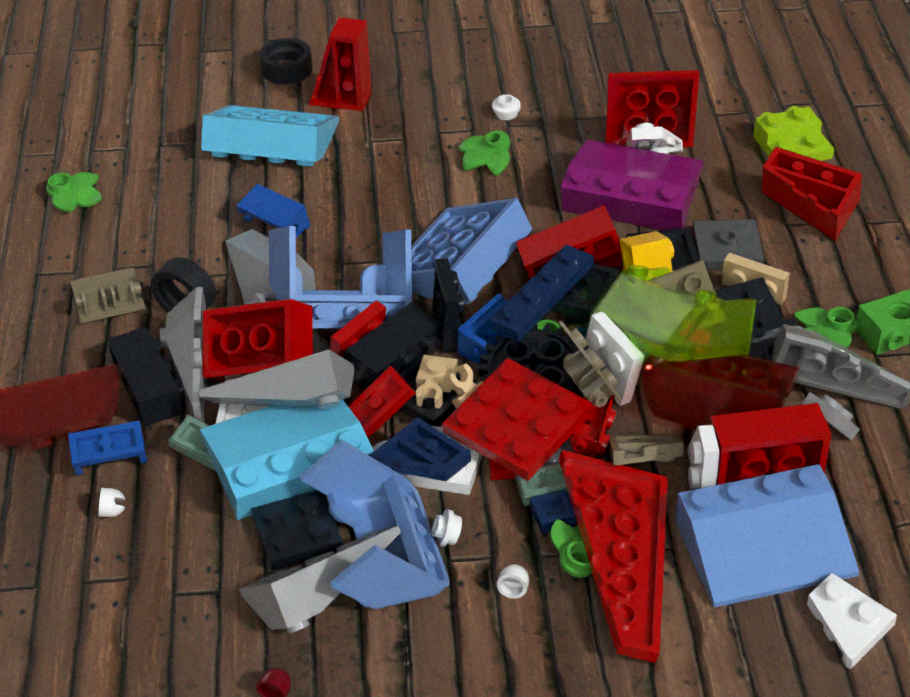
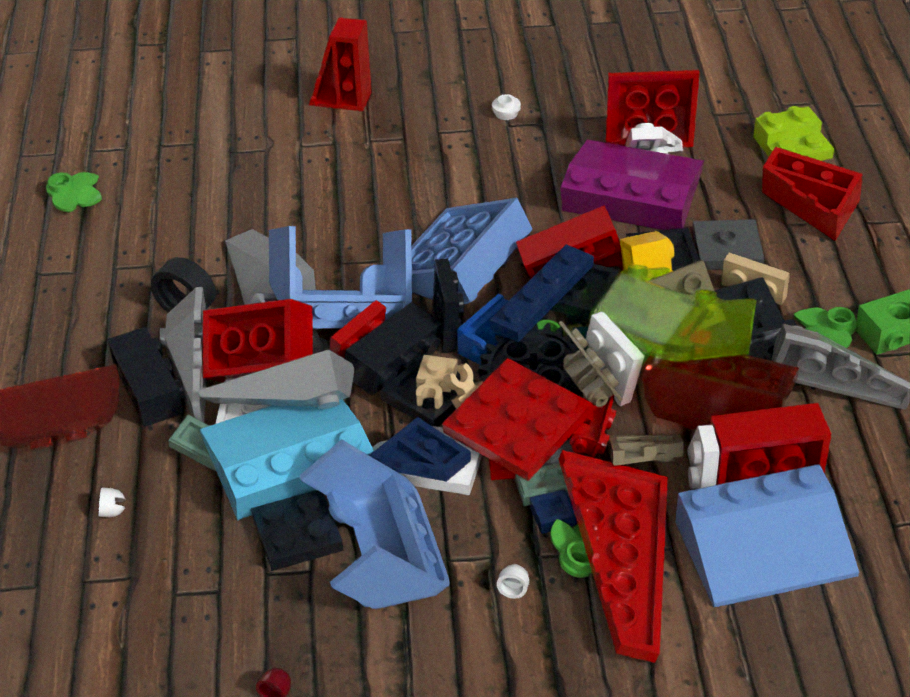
(106, 445): blue hinge -> none
(107, 295): dark tan hinge -> none
(267, 134): medium azure slope -> none
(273, 209): blue hinge -> none
(286, 72): black tyre -> none
(299, 593): light grey wedge -> none
(381, 400): red plate -> none
(447, 528): white plate -> none
(486, 150): bright green plate -> none
(834, 414): light grey plate -> none
(849, 617): white wing -> none

